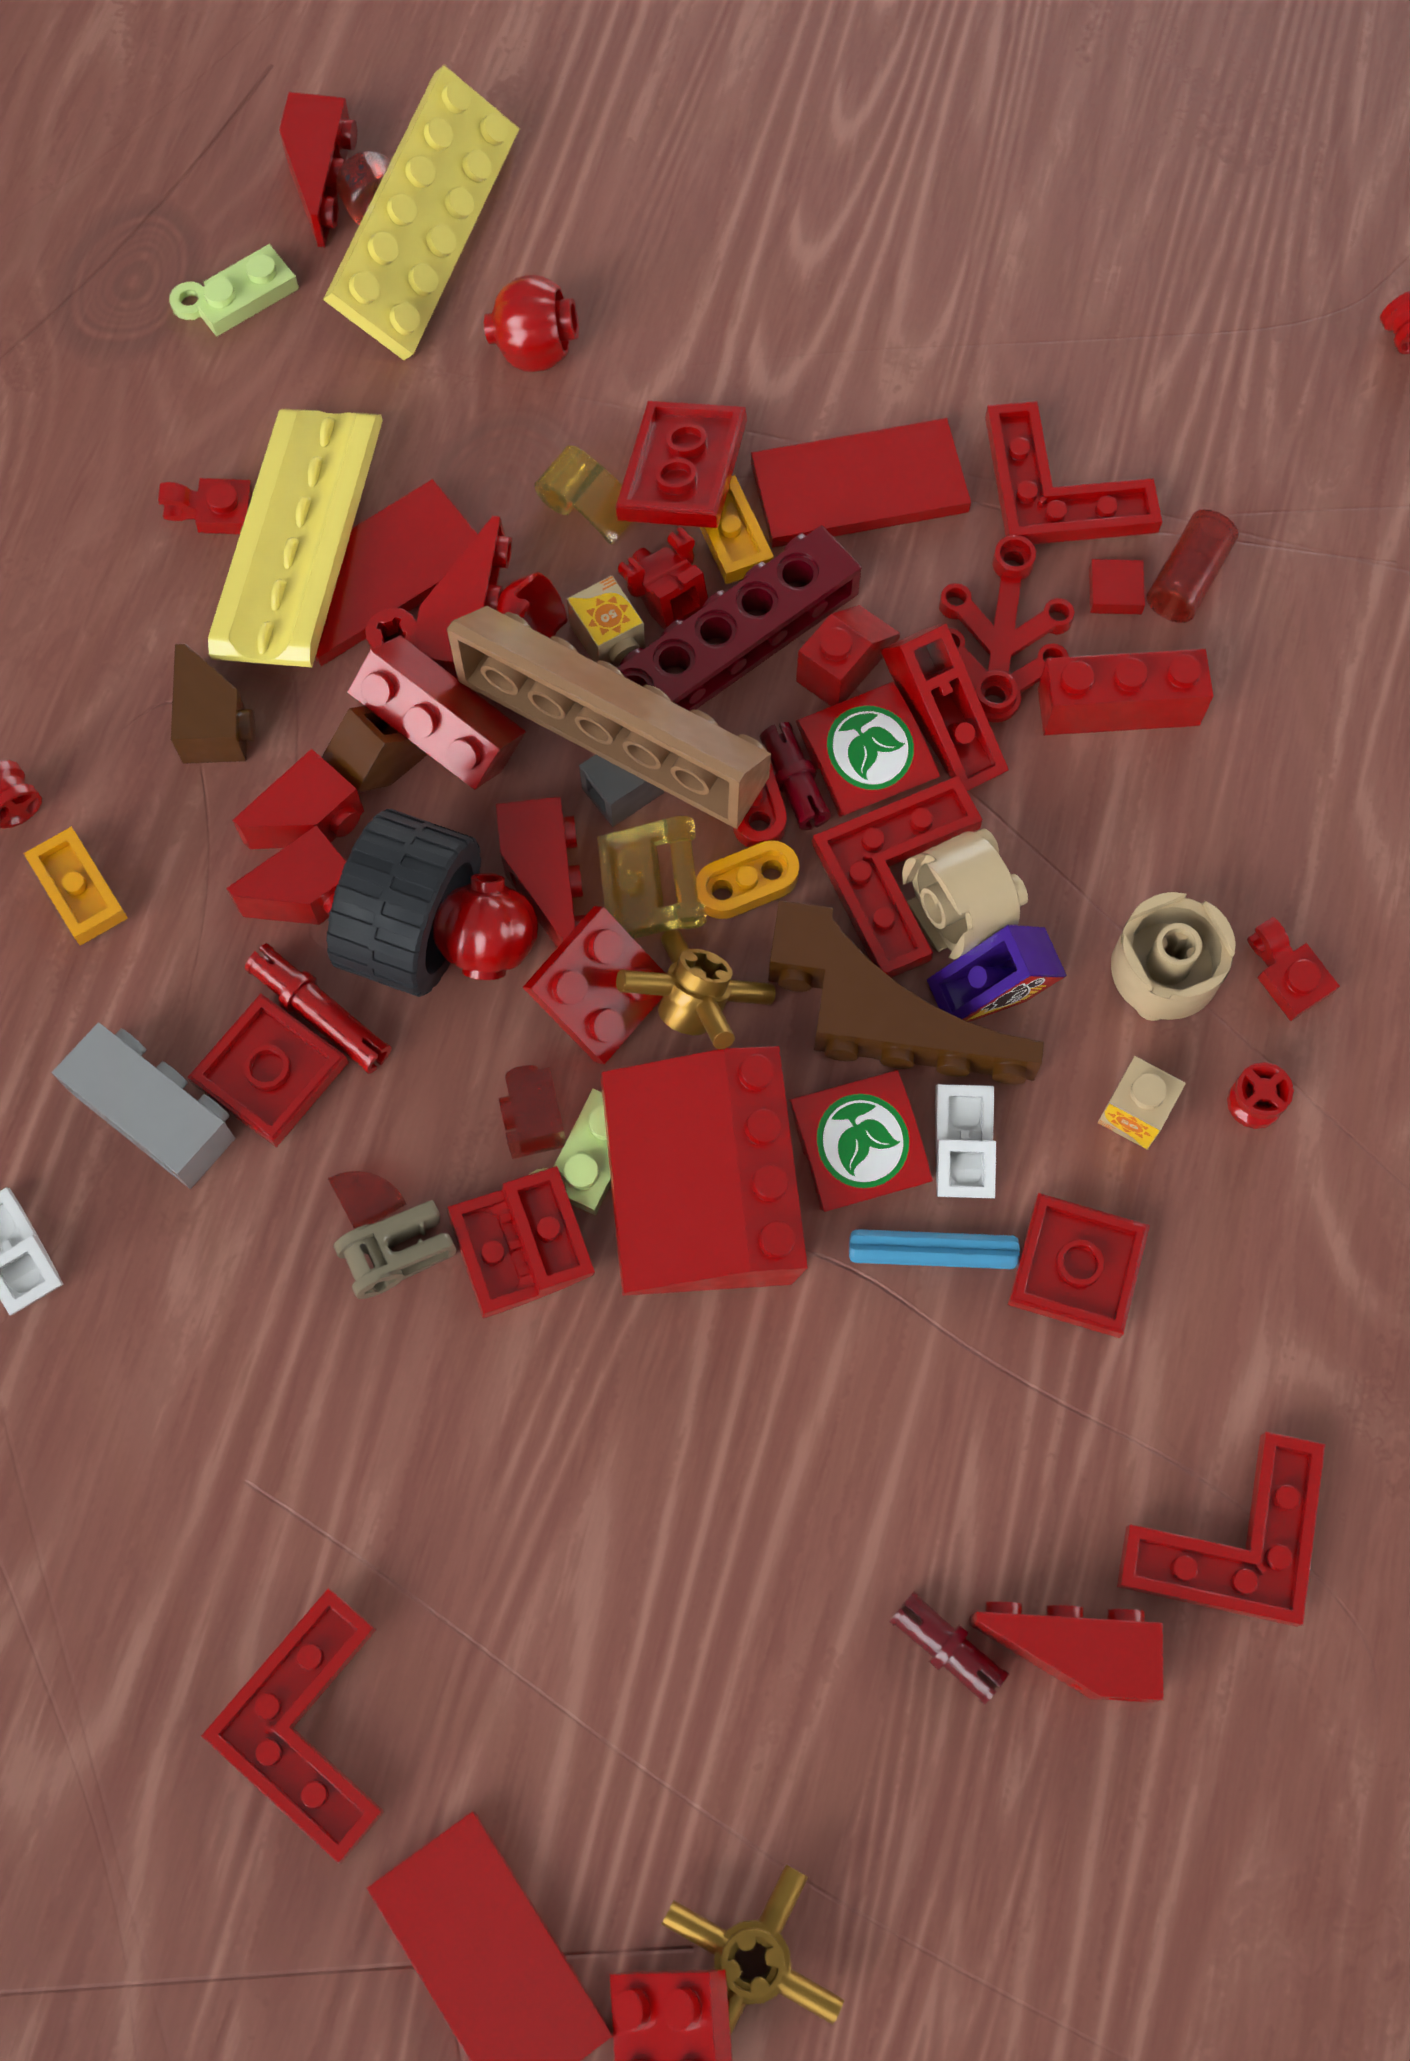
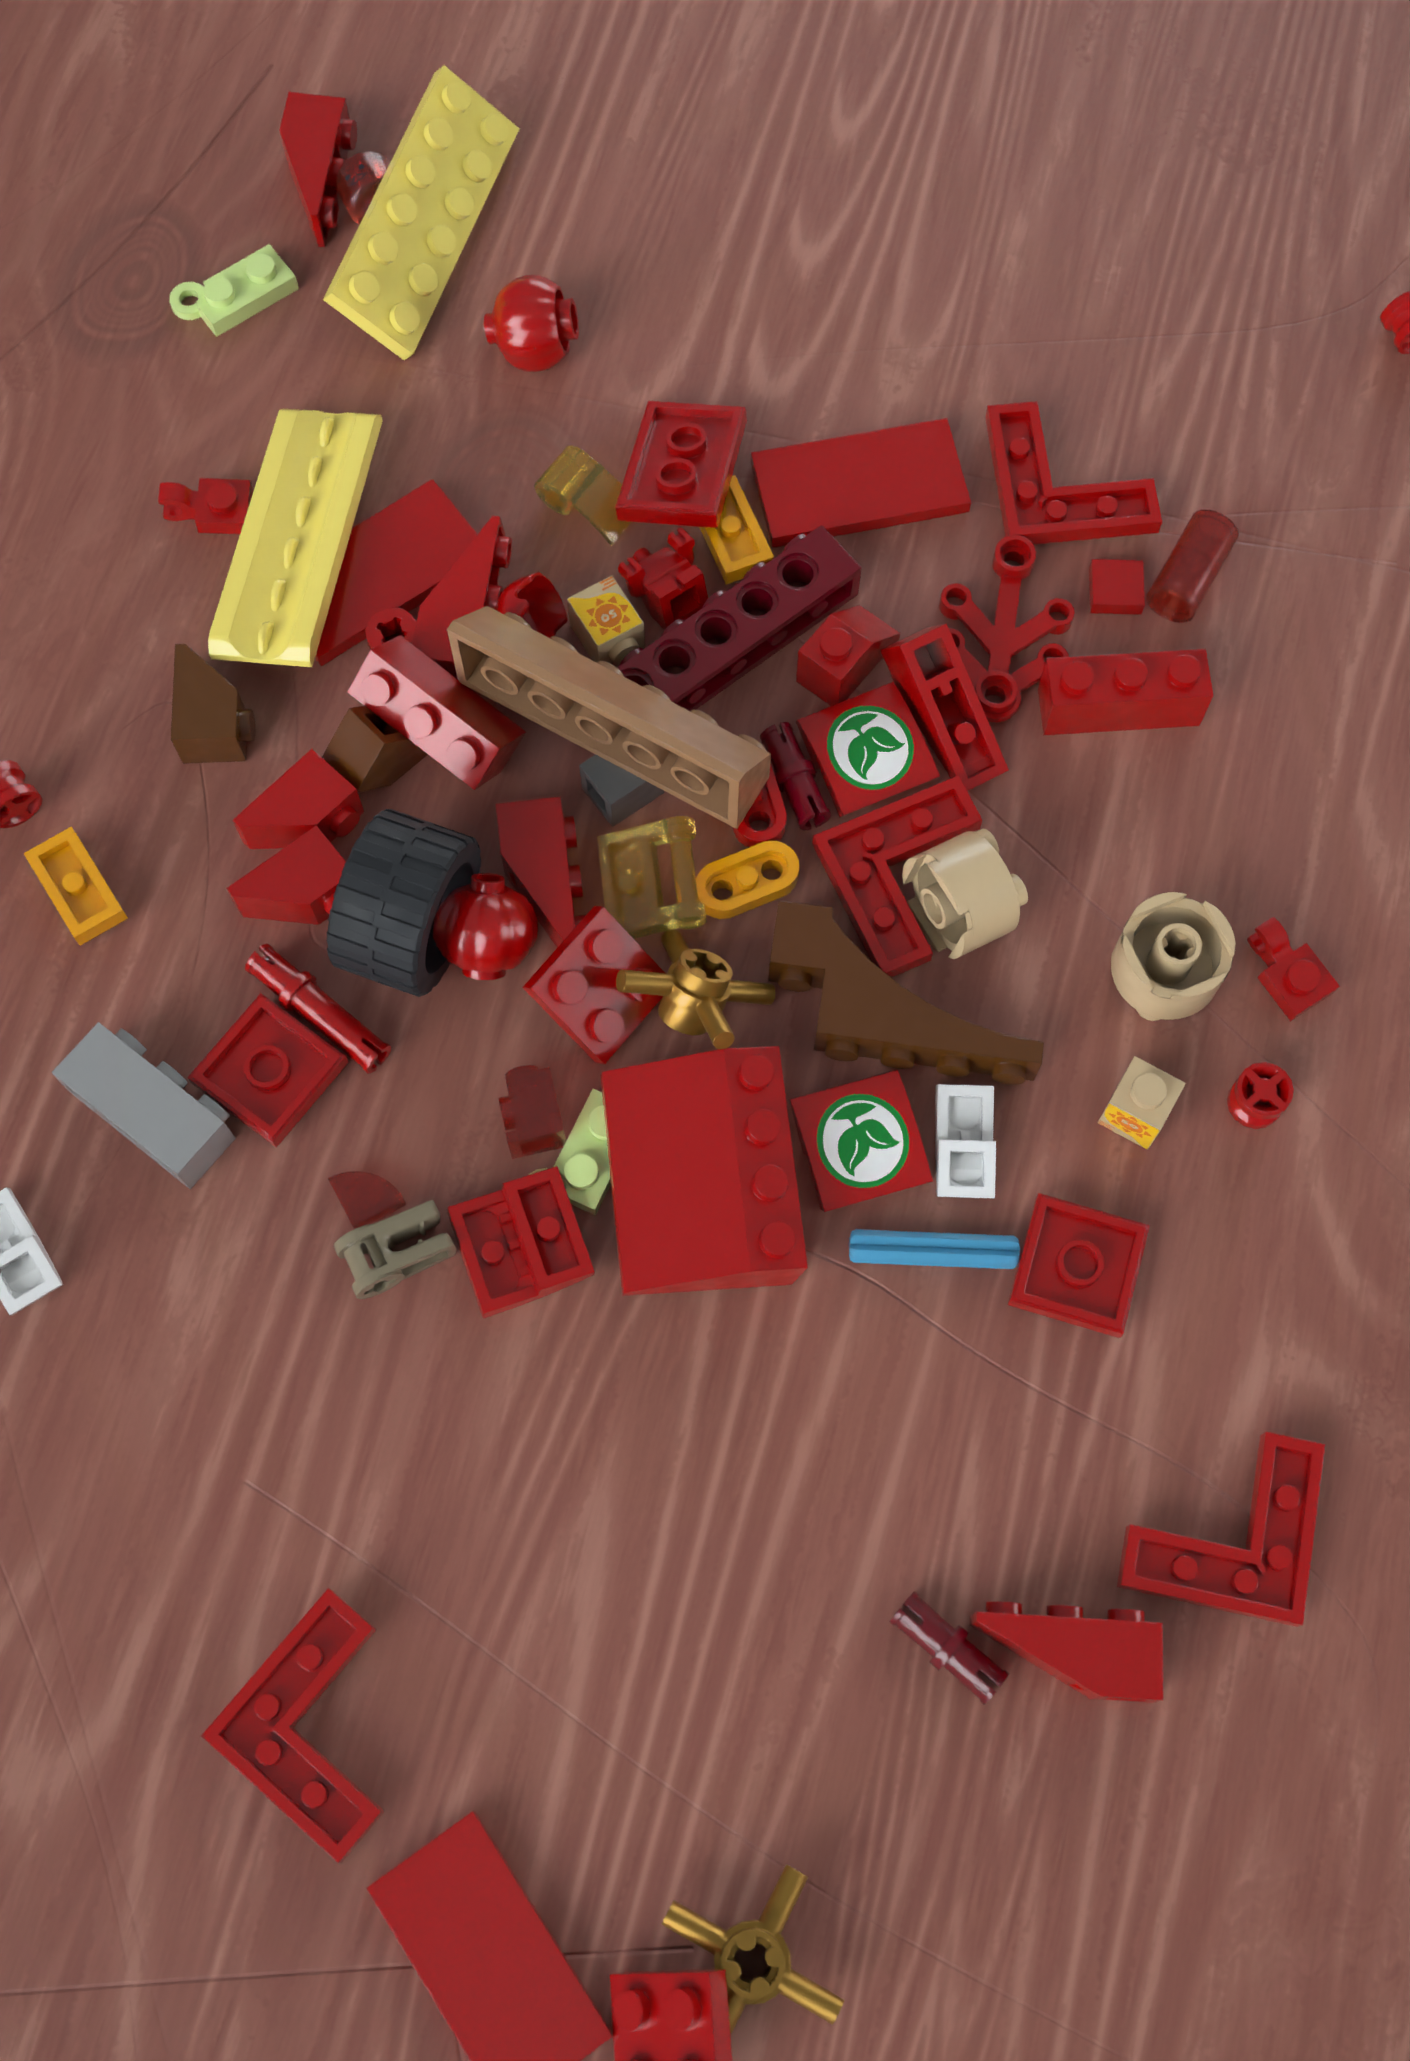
(998, 973): dark purple slope -> none

